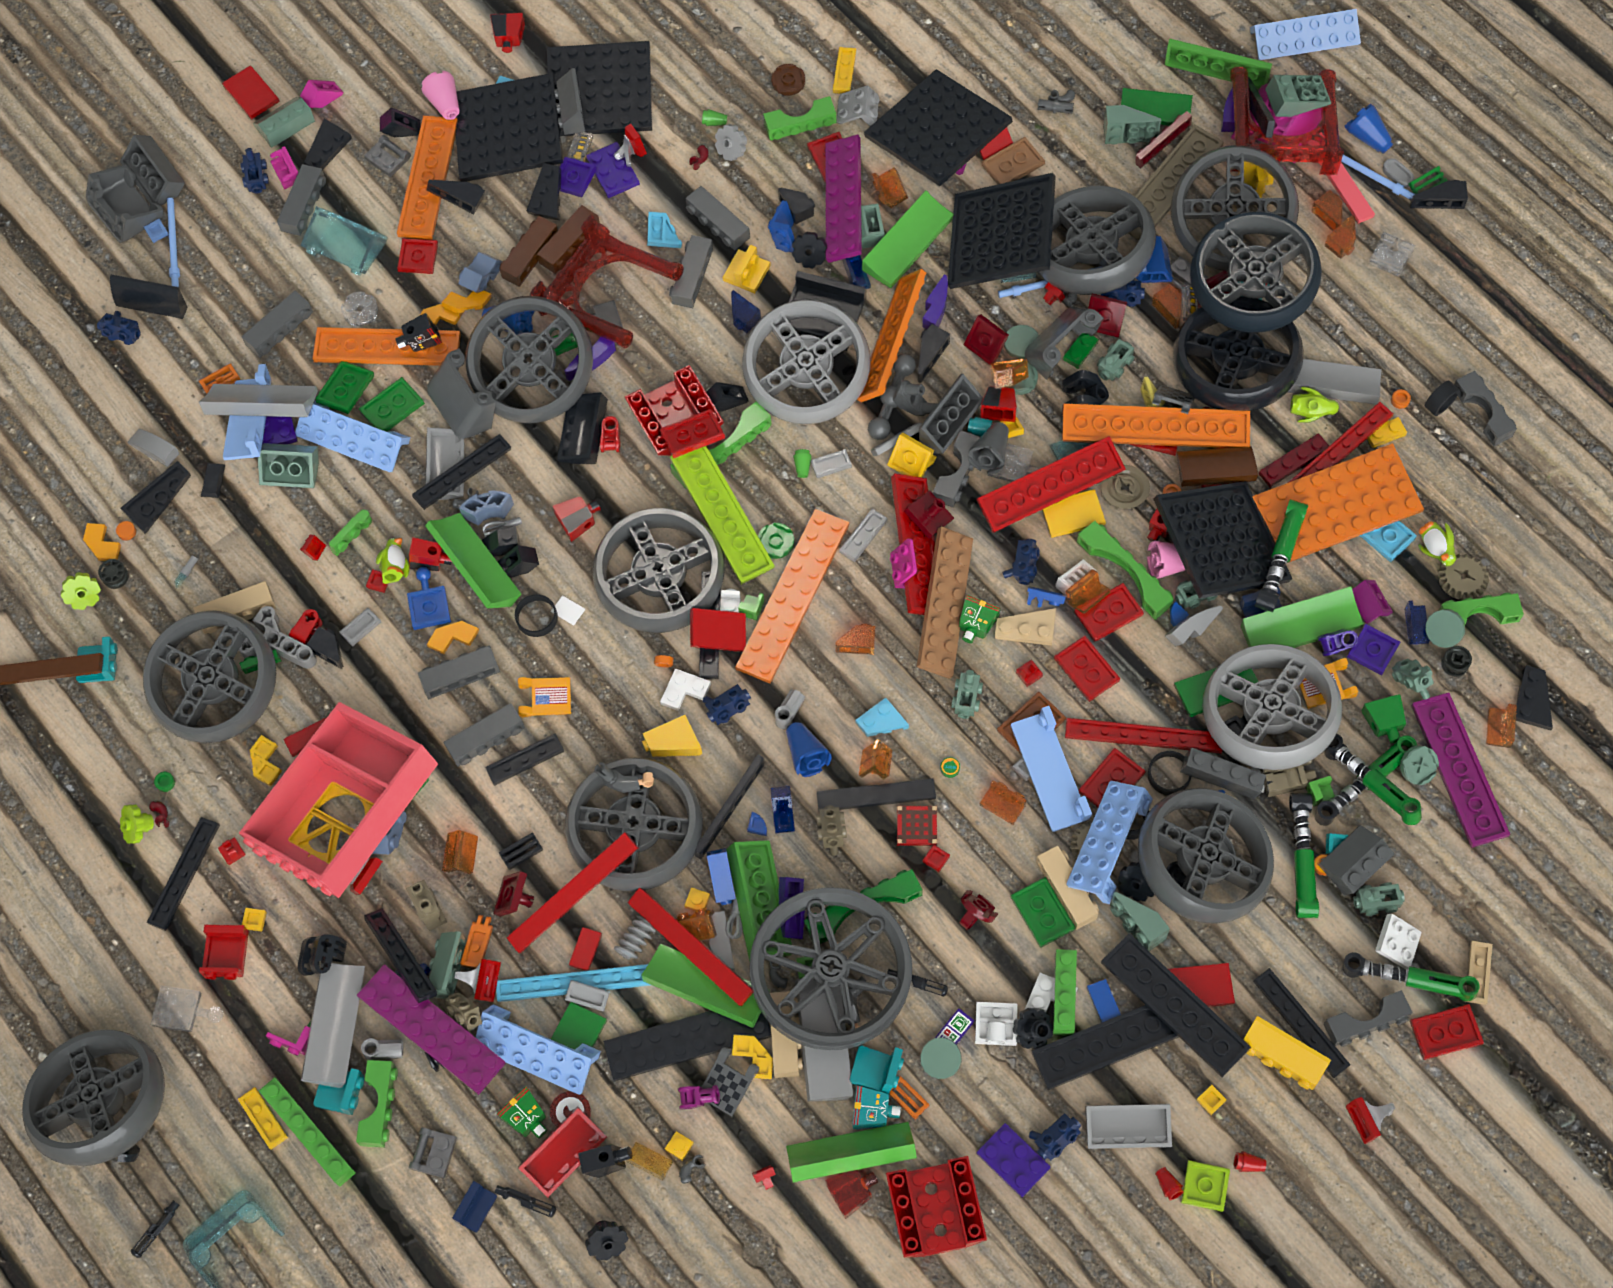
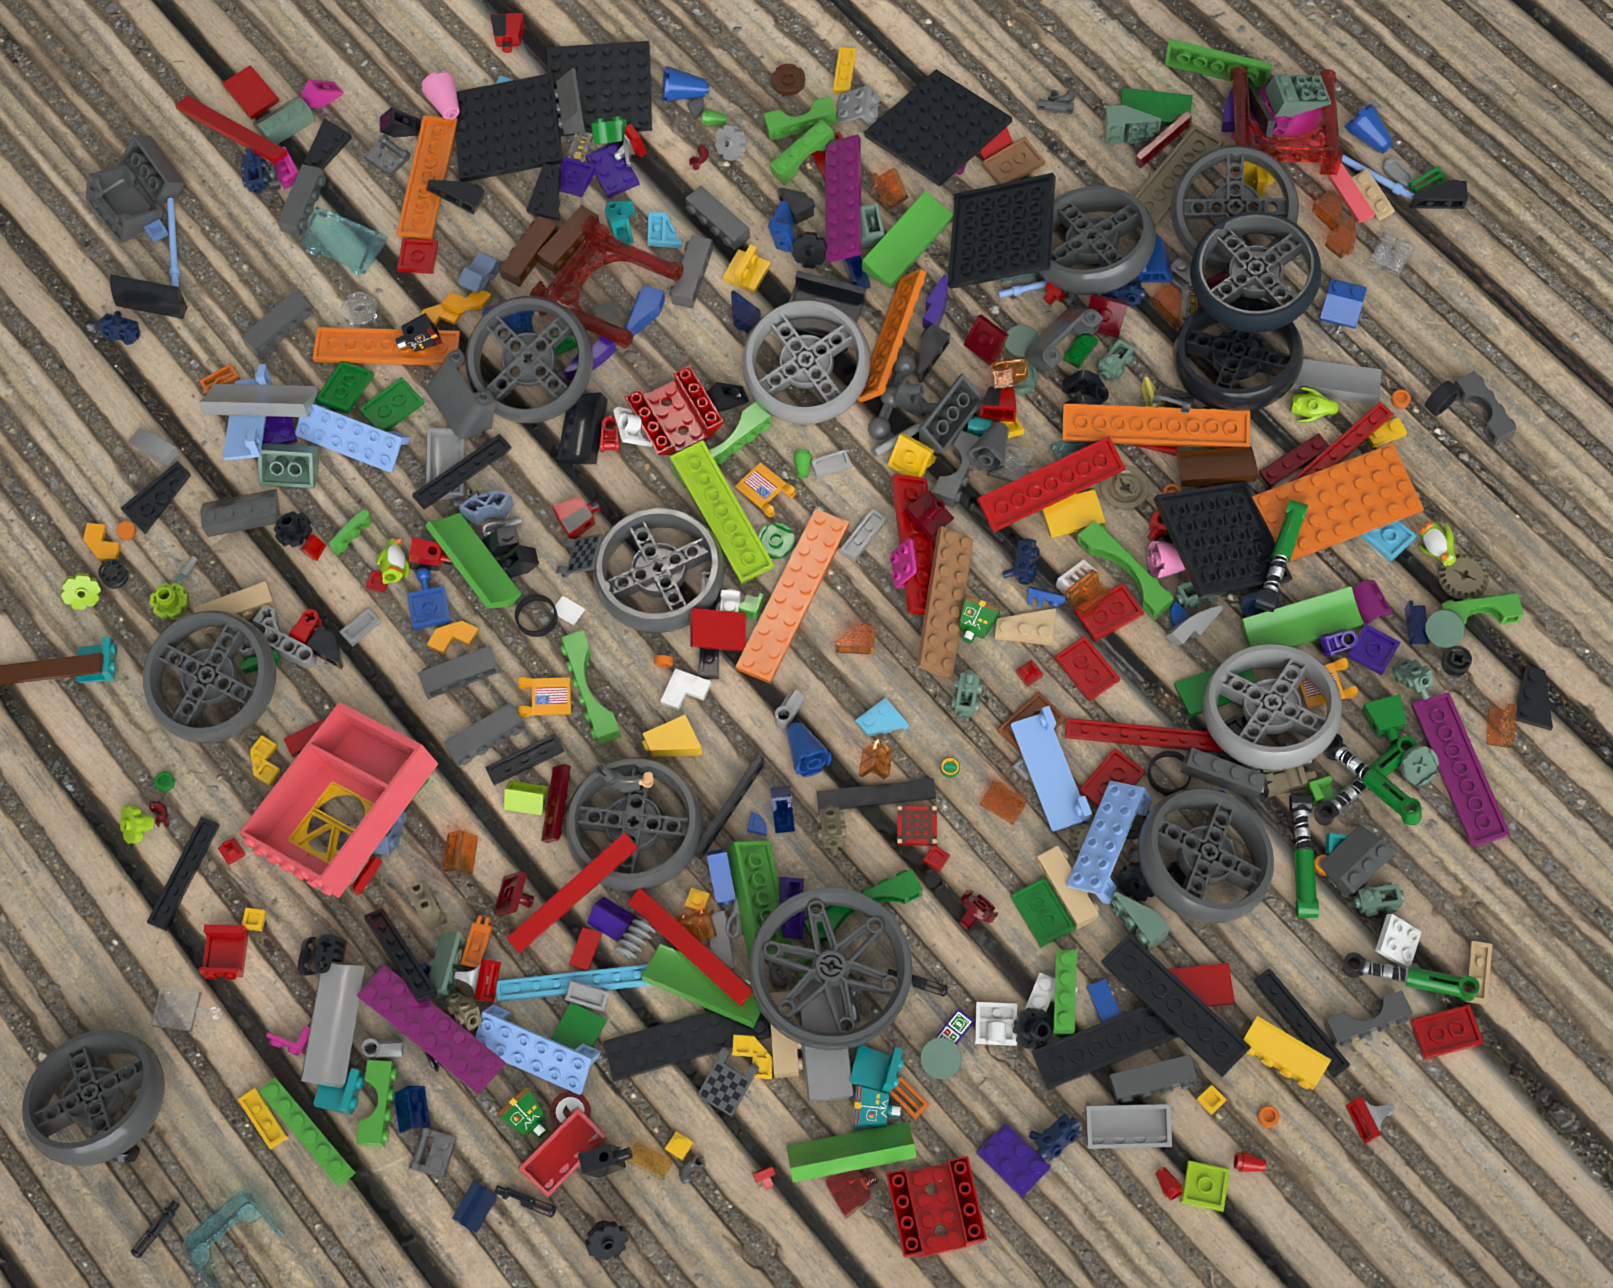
(169, 601): none -> lime plant
(212, 480): black tile -> none
(231, 129): none -> red tile
(240, 513): none -> dark grey slope
(271, 172): none -> dark grey arm
(292, 529): none -> black plant
(411, 1108): none -> clear blue panel
(516, 845): black tile -> none
(525, 797): none -> lime panel
(556, 803): none -> dark red plate
(583, 554): none -> dark grey flag
(603, 721): none -> bright green arch
(609, 131): none -> green brick
(610, 919): none -> dark purple panel
(617, 216): none -> teal tile
(630, 427): none -> white plate
(646, 309): none -> blue slope
(682, 85): none -> blue cone
(692, 433): red tile -> none
(695, 1097): magenta connector -> none
(696, 107): none -> dark grey tile
(727, 704): dark blue brick -> none
(762, 486): none -> light orange flag
(788, 163): none -> bright green arch
(1152, 1079): none -> dark grey brick
(1268, 1116): none -> orange tile
(1306, 34): light blue bracket -> none
(1343, 303): none -> slope
(1373, 194): none -> tan plate

